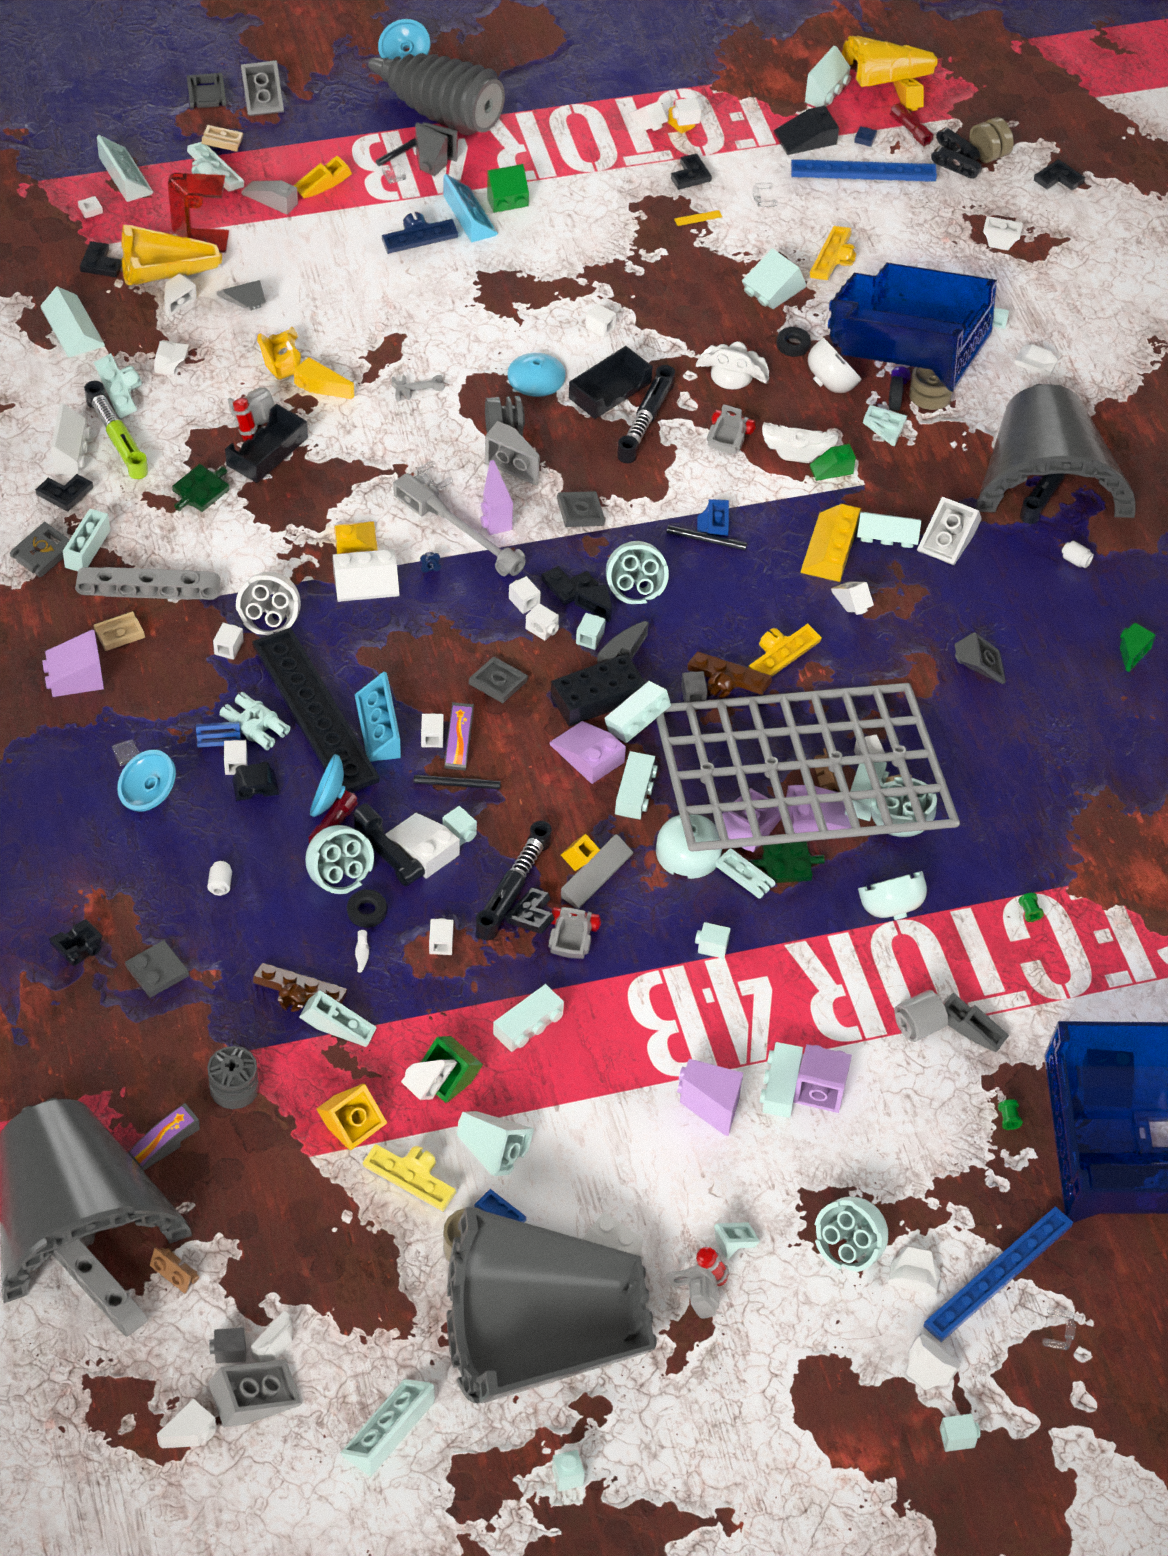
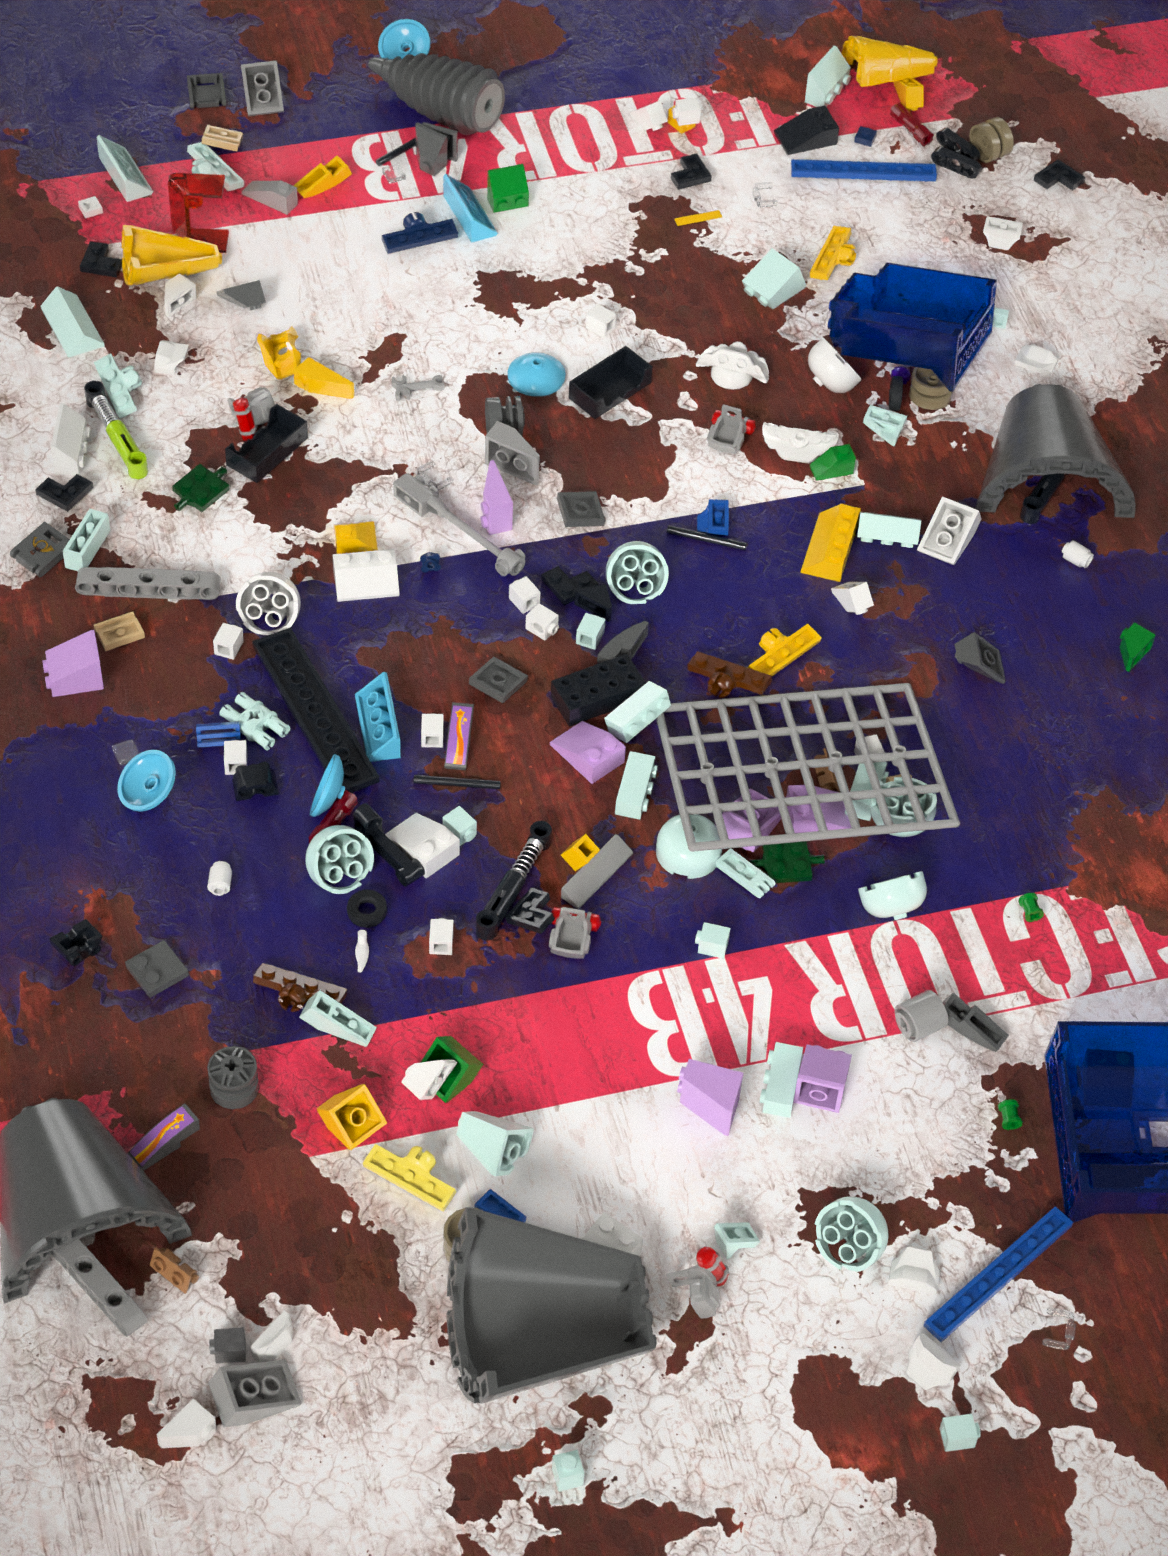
(389, 1425): light aqua slope -> none
(528, 1018): light aqua brick -> none
(646, 413): black piece -> none
(694, 686): flat silver brick -> none
(793, 333): black tyre -> none

